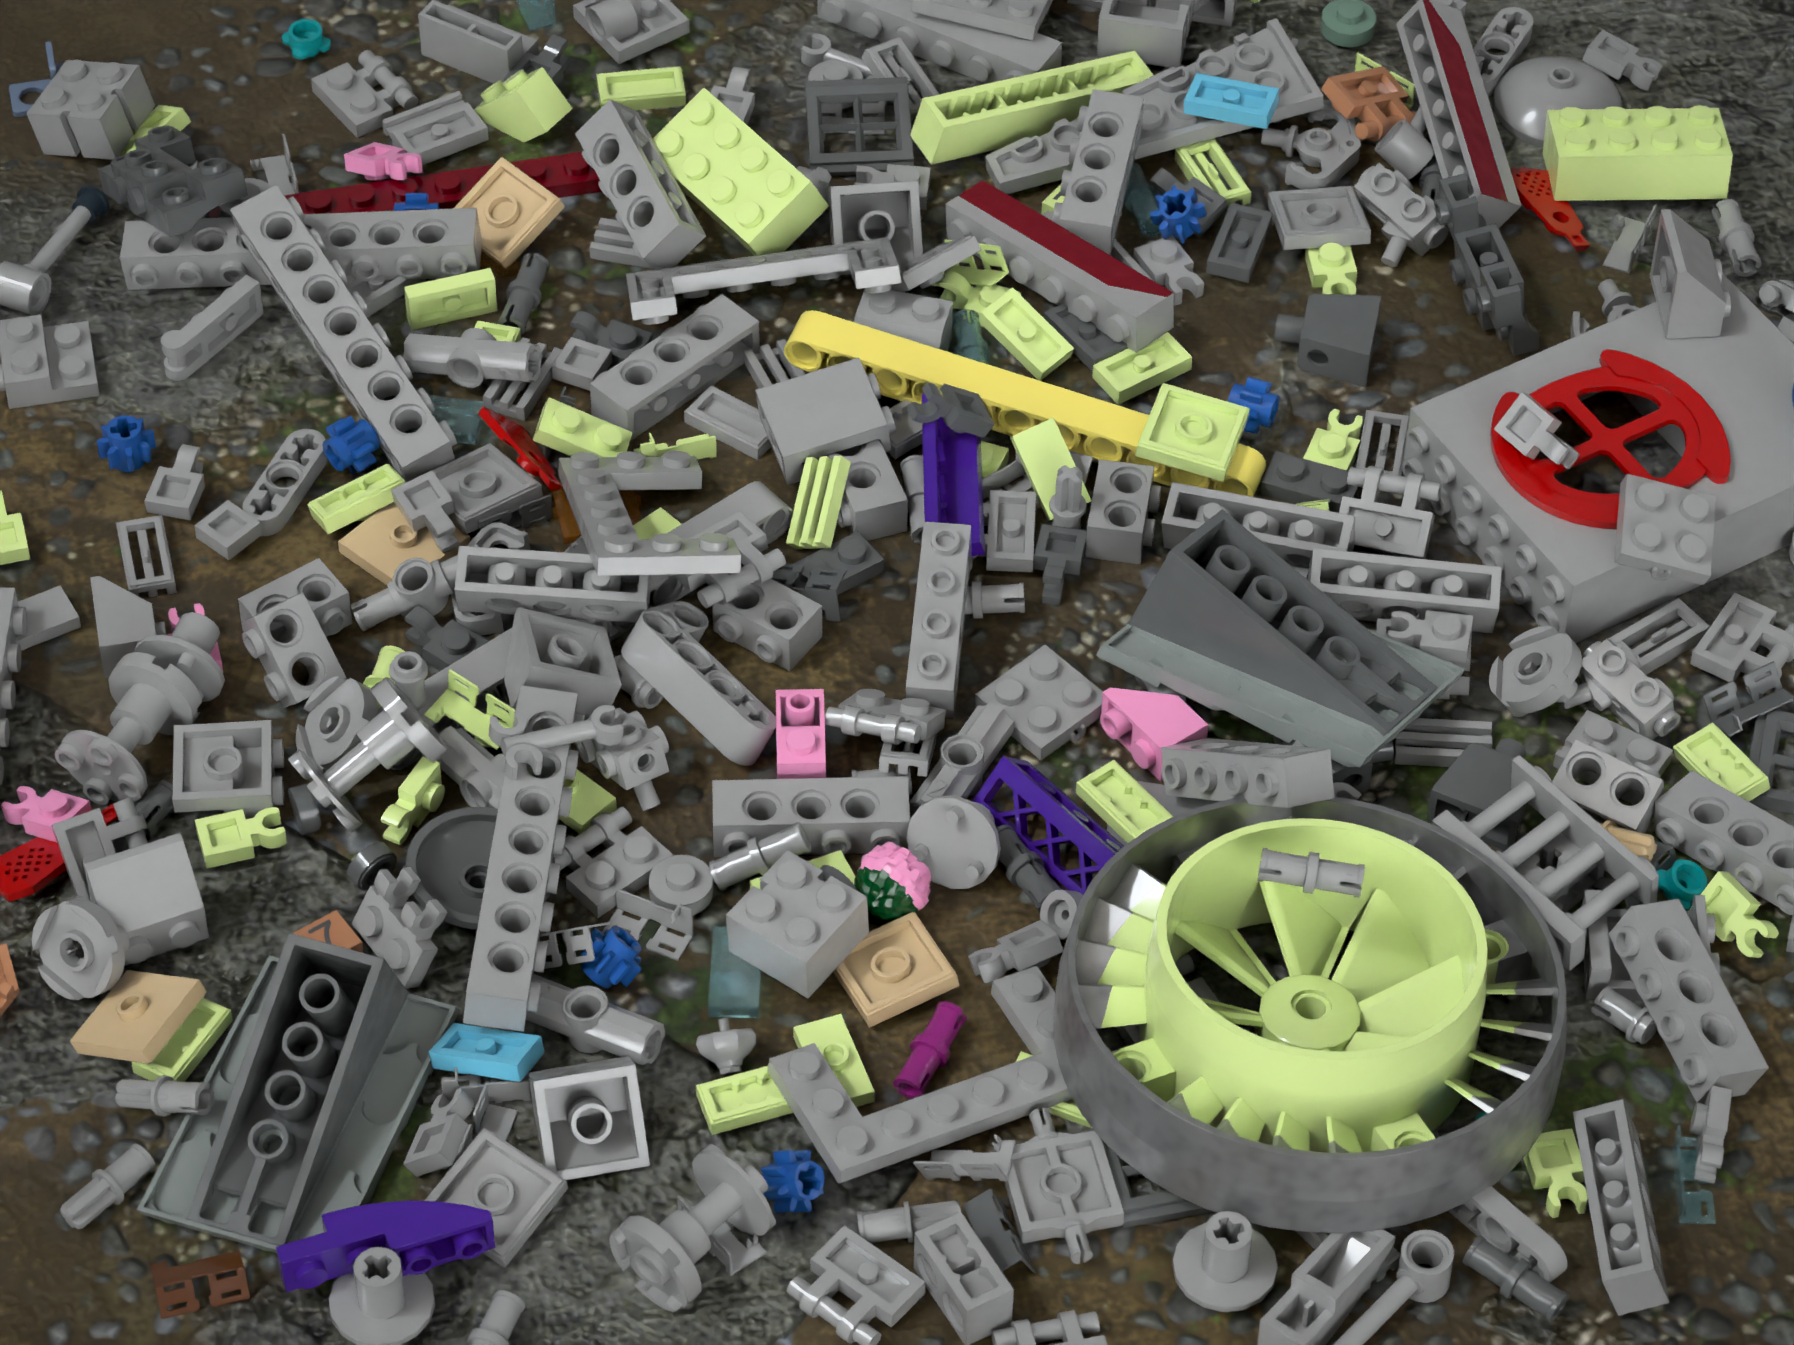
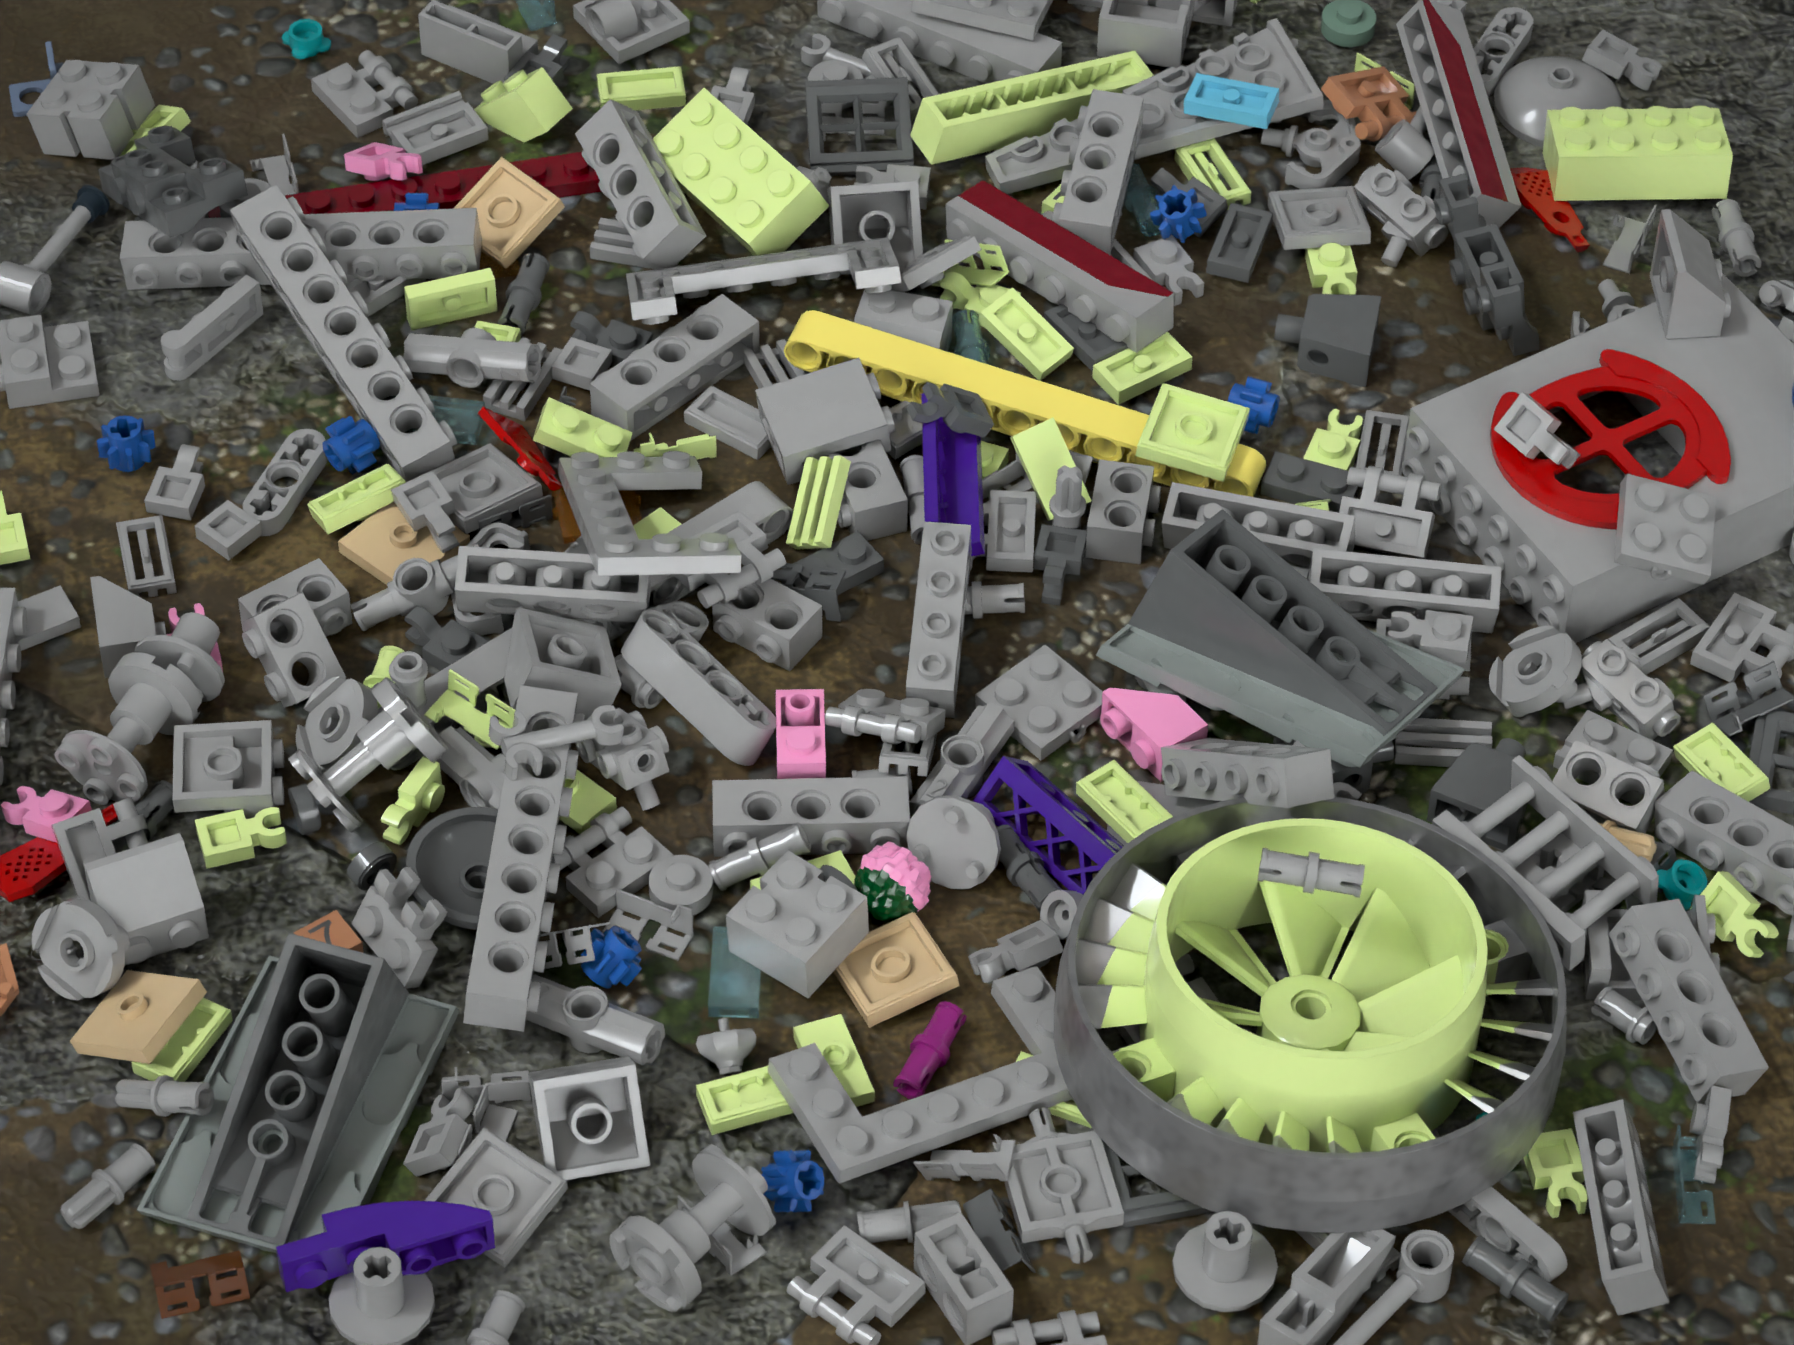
(486, 1052): medium azure plate -> none

